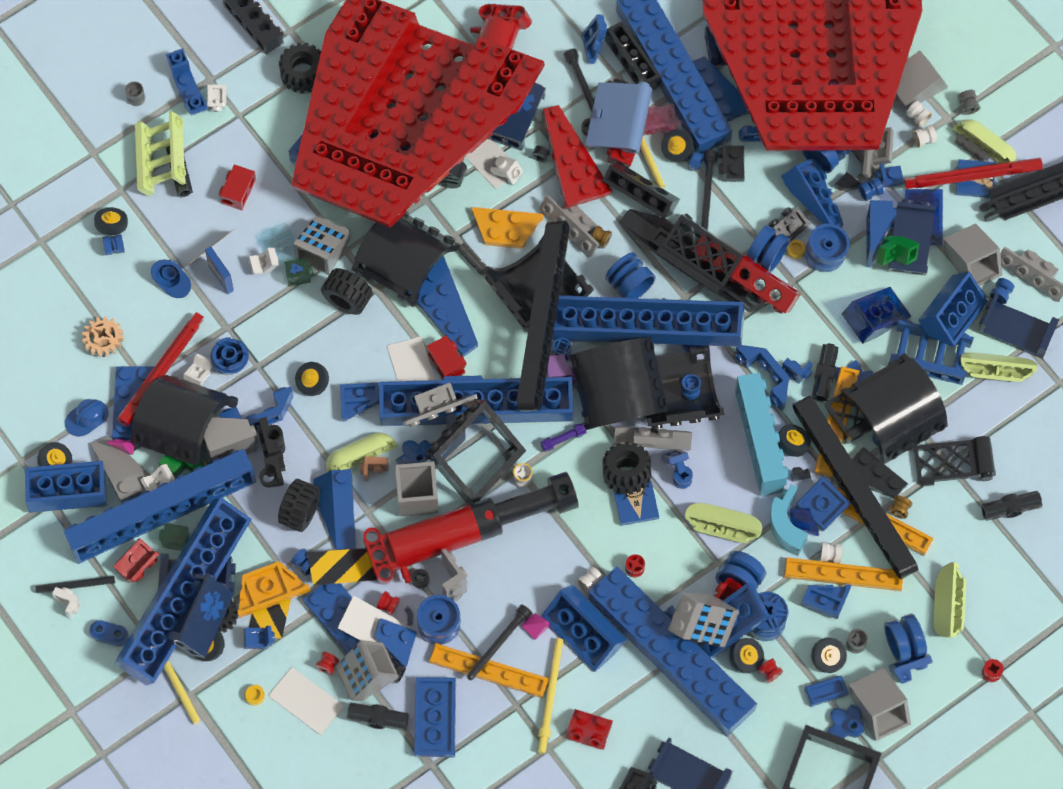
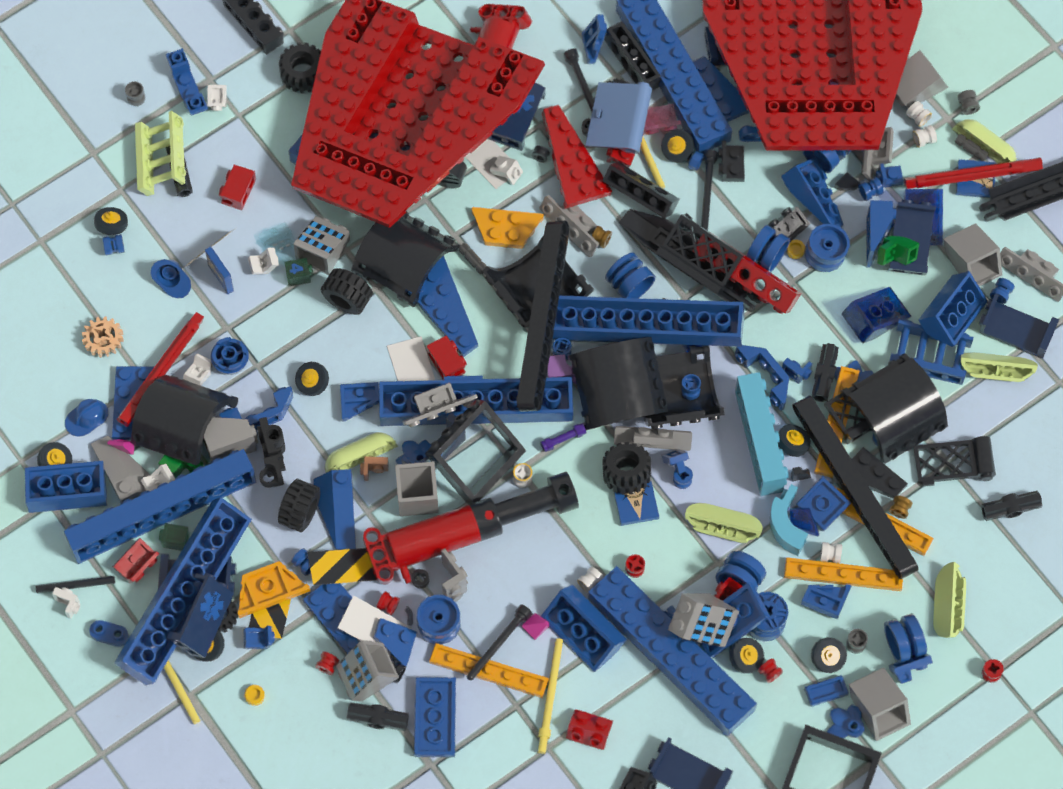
(306, 701): white sticker -> none

